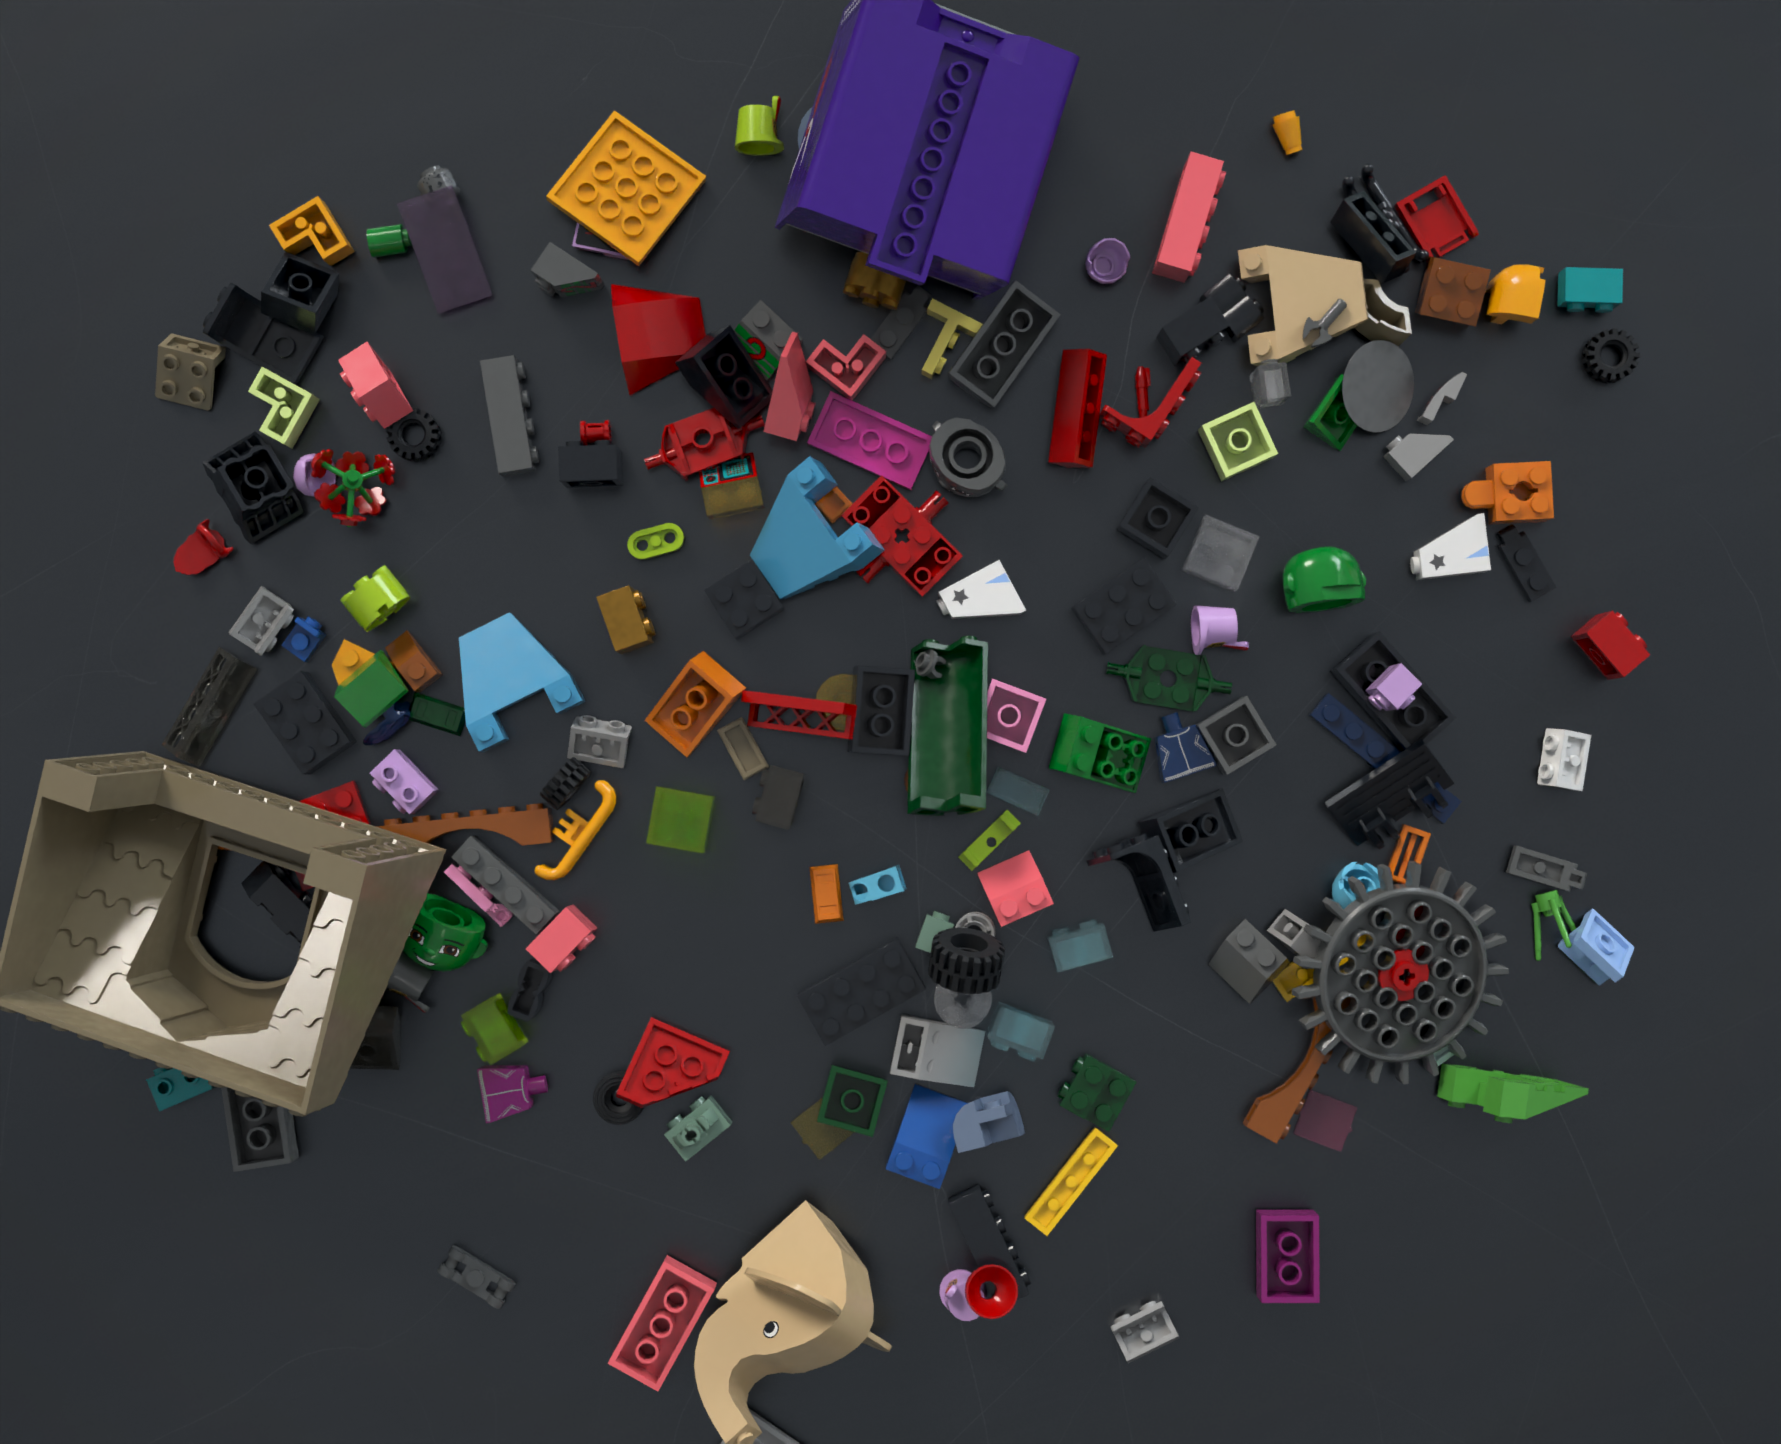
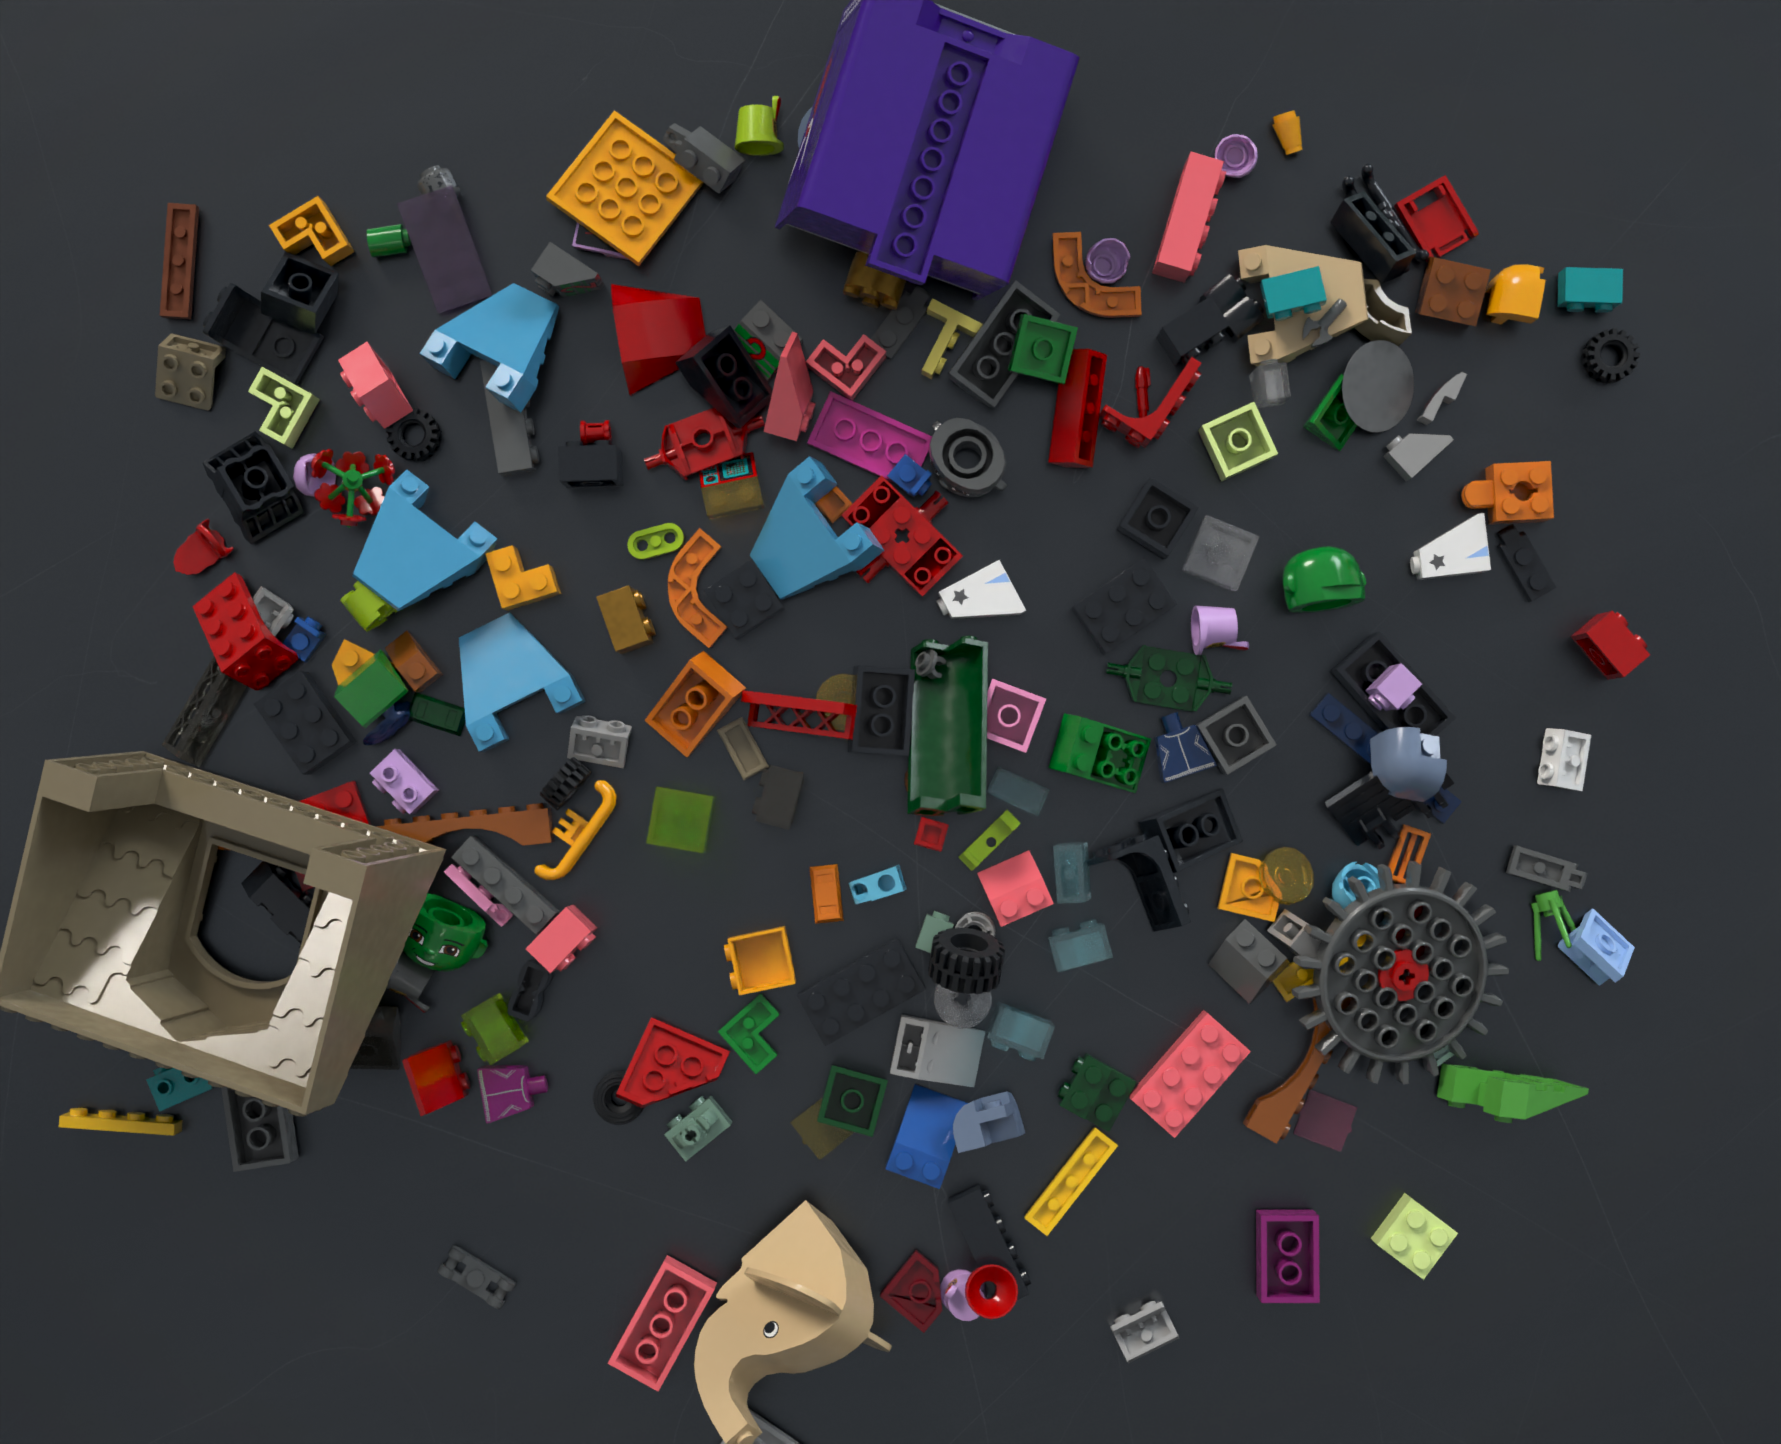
(108, 1121): none -> yellow plate
(179, 261): none -> copper plate
(240, 637): none -> red bracket
(411, 553): none -> dark azure wedge
(436, 1077): none -> red slope
(503, 330): none -> dark azure wedge
(517, 586): none -> light orange brick
(683, 588): none -> orange plate
(704, 156): none -> dark grey hinge
(744, 1030): none -> green plate
(760, 960): none -> light orange piece
(910, 477): none -> blue bracket
(915, 1291): none -> dark red plate
(931, 834): none -> red tile
(1042, 349): none -> green plate
(1072, 872): none -> clear light blue brick
(1084, 292): none -> orange plate
(1189, 1073): none -> coral brick
(1238, 155): none -> lavender hair
(1243, 890): none -> light orange plate
(1286, 875): none -> clear yellow tile
(1293, 293): none -> teal brick
(1408, 763): none -> sand blue brick
(1414, 1236): none -> yellowish green brick

